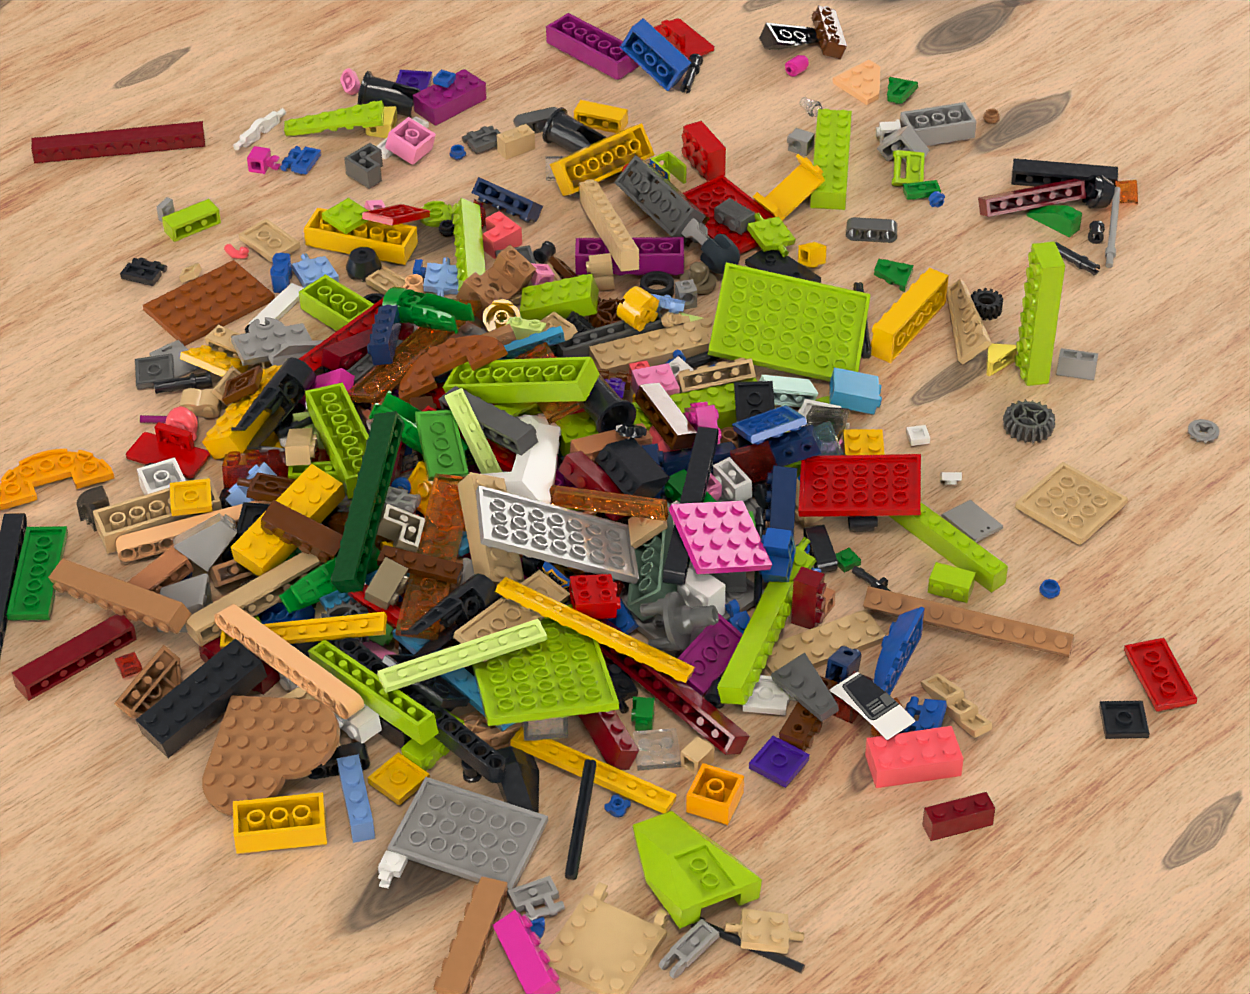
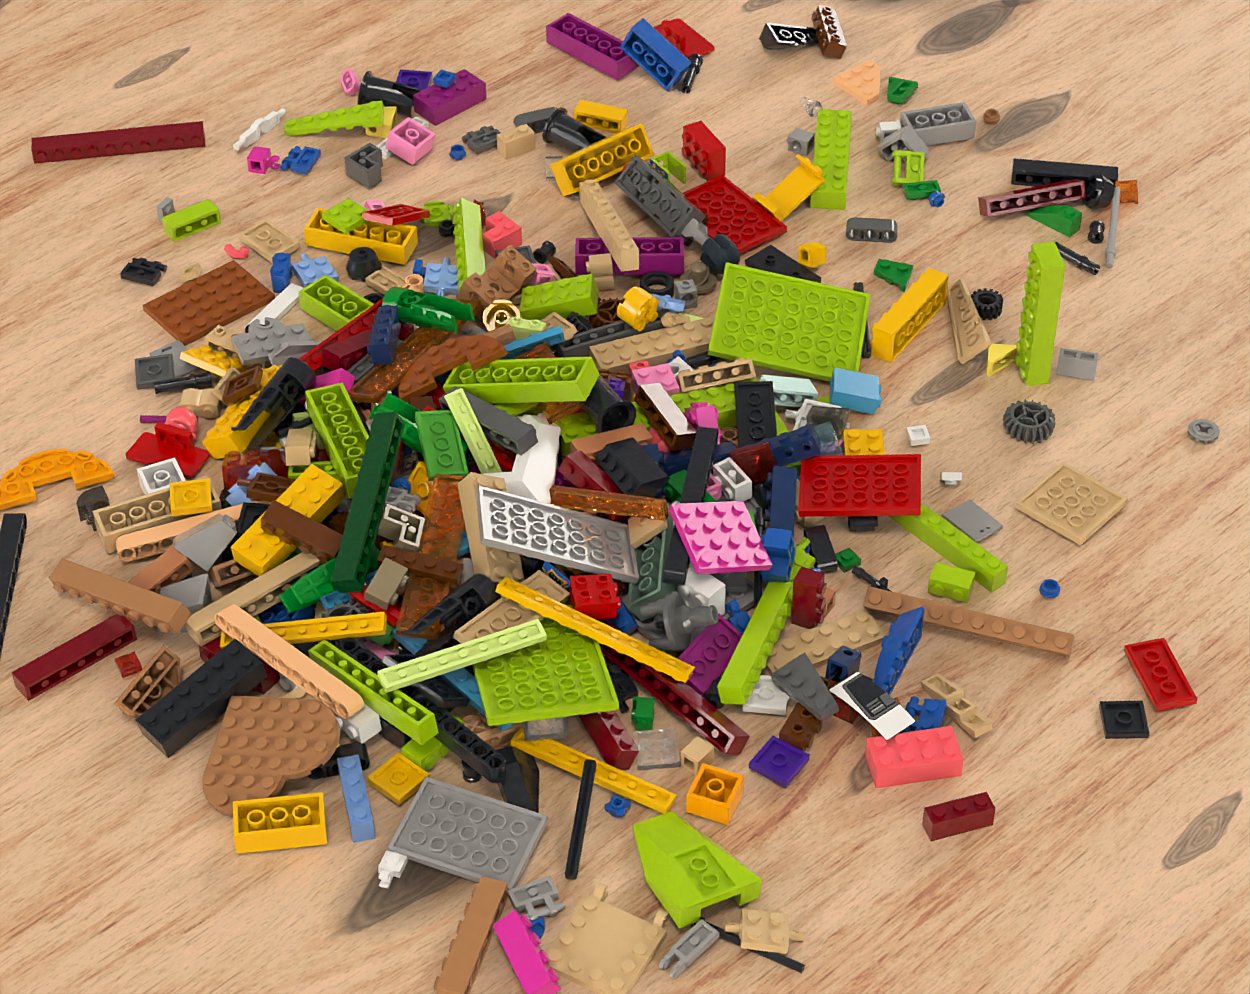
(32, 589): green plate -> none
(504, 198): dark blue brick -> none
(631, 430): black gear -> none
(734, 215): dark grey brick -> none
(769, 424): blue plate -> none
(771, 234): lime plate -> none
(796, 65): dark pink brick -> none

